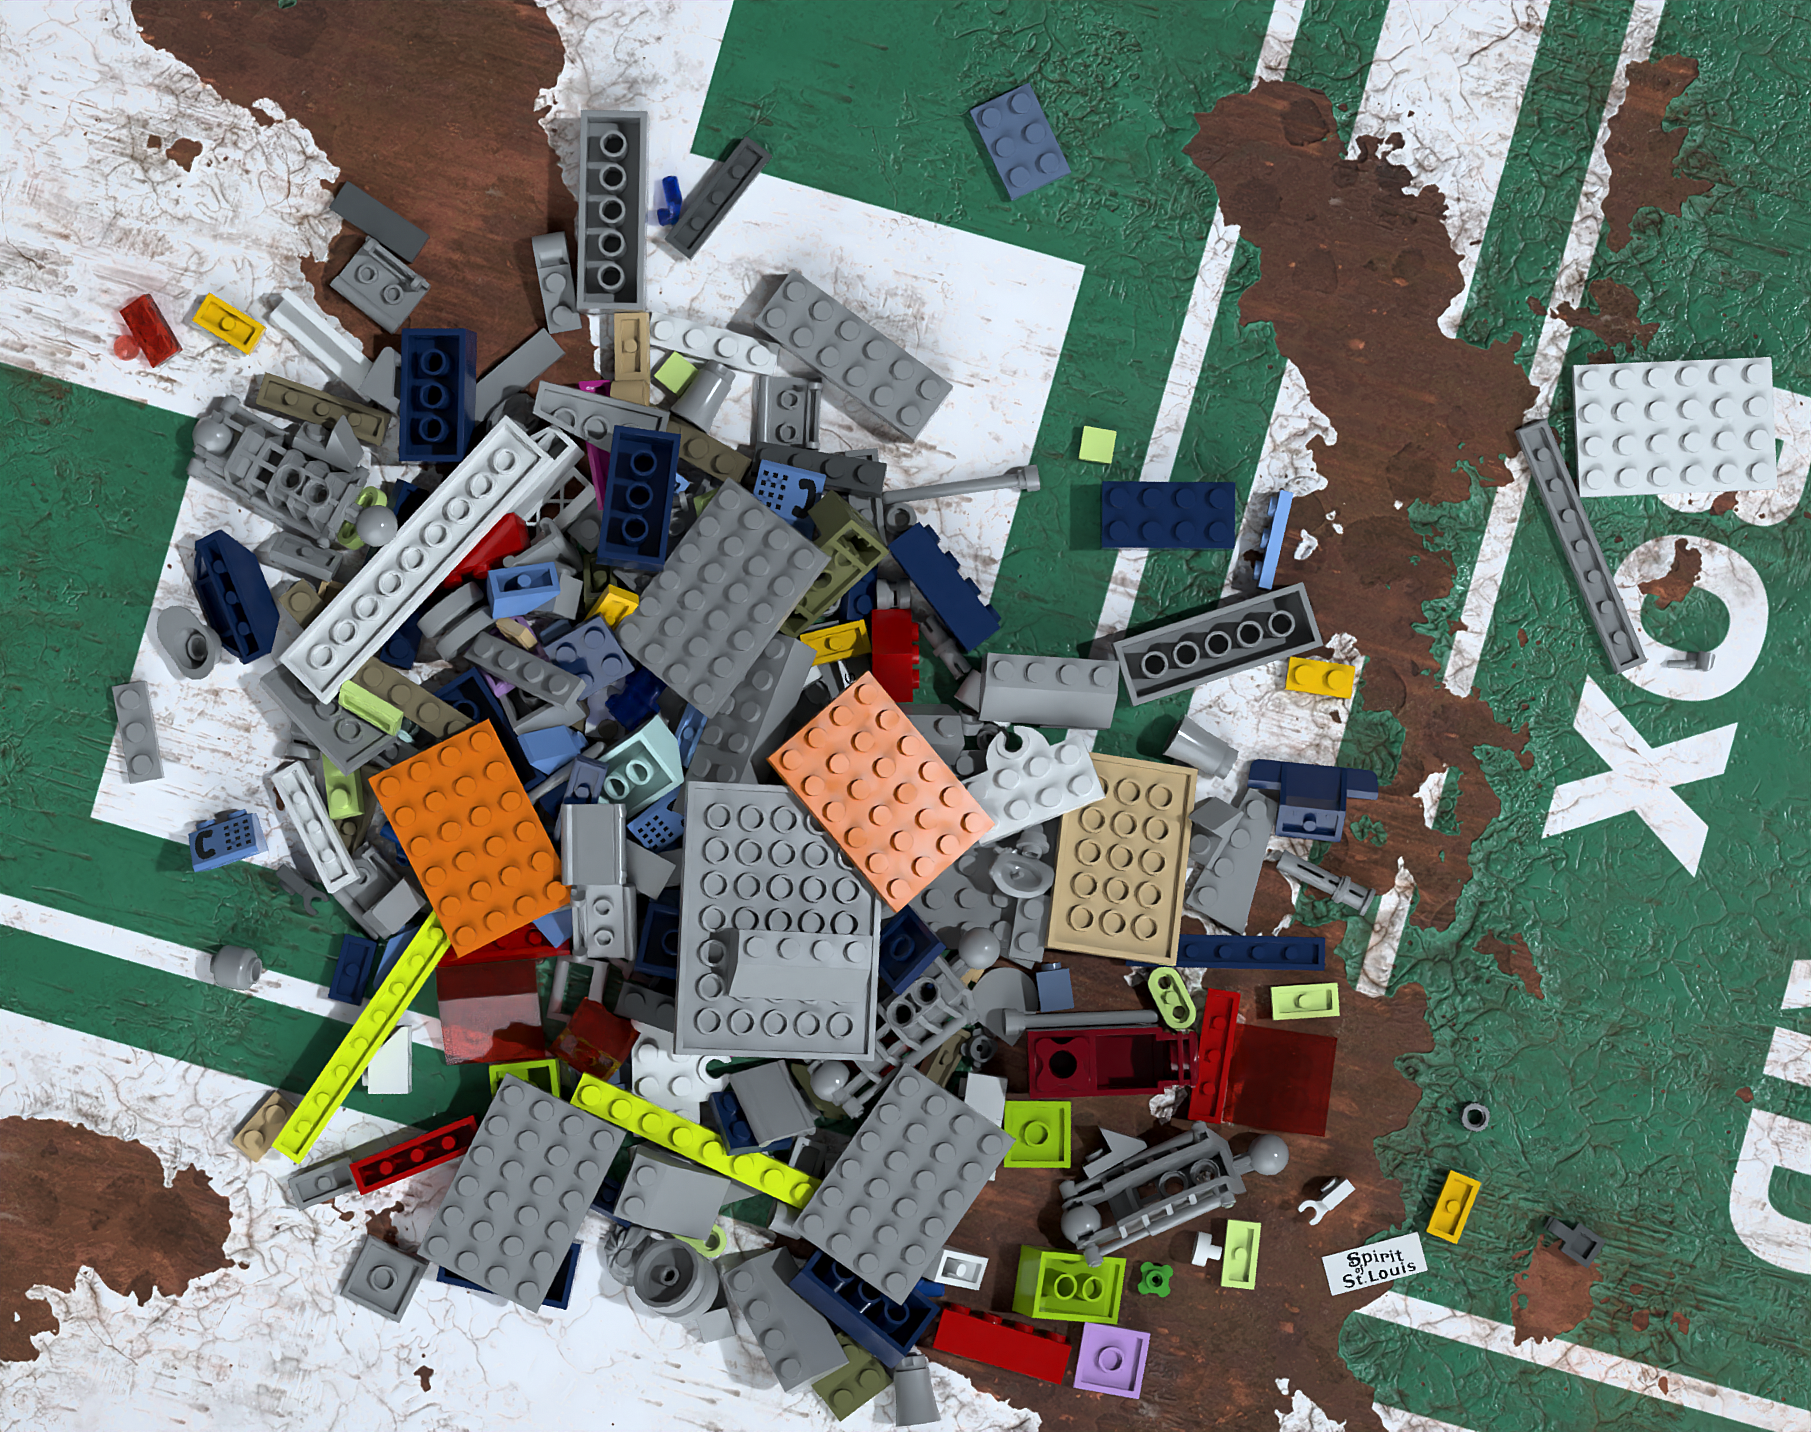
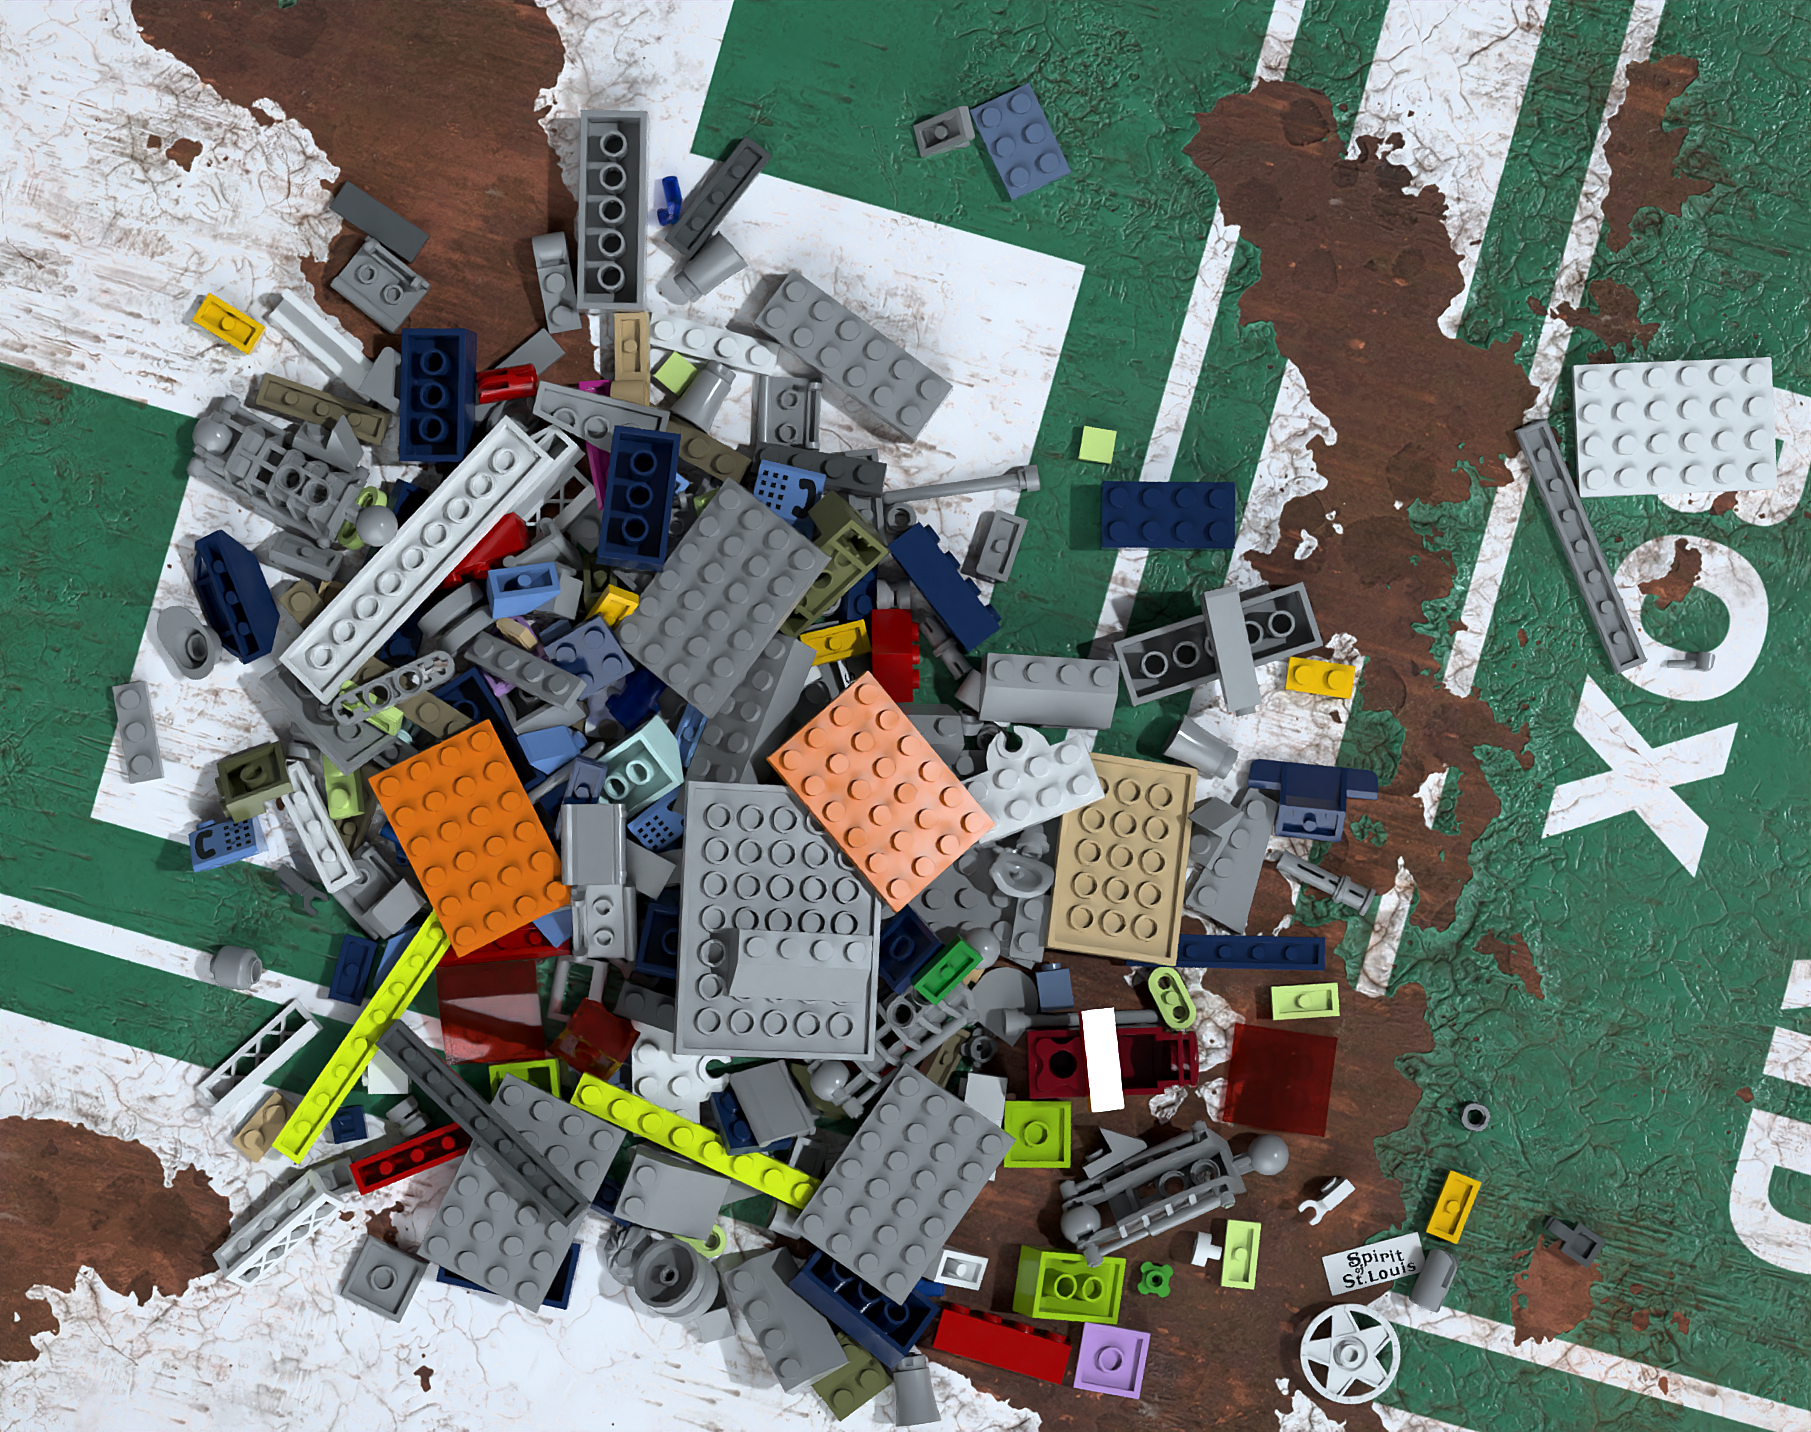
(149, 333): clear red plate -> none
(252, 780): none -> olive plate
(267, 1067): none -> white fence
(273, 1229): none -> white fence
(349, 1124): none -> dark blue tile
(391, 683): none -> light grey beam
(412, 1124): none -> light grey wheel
(483, 1123): none -> dark grey plate
(507, 383): none -> red arm
(709, 268): none -> light grey plant
(945, 132): none -> light grey slope
(946, 969): none -> green plate
(1001, 546): none -> light grey plate
(1101, 1059): none -> tile
(1214, 1055): red plate -> none
(1231, 649): none -> light grey slope
(1272, 540): light blue plate -> none
(1350, 1353): none -> white wheel
(1434, 1280): none -> light grey arm

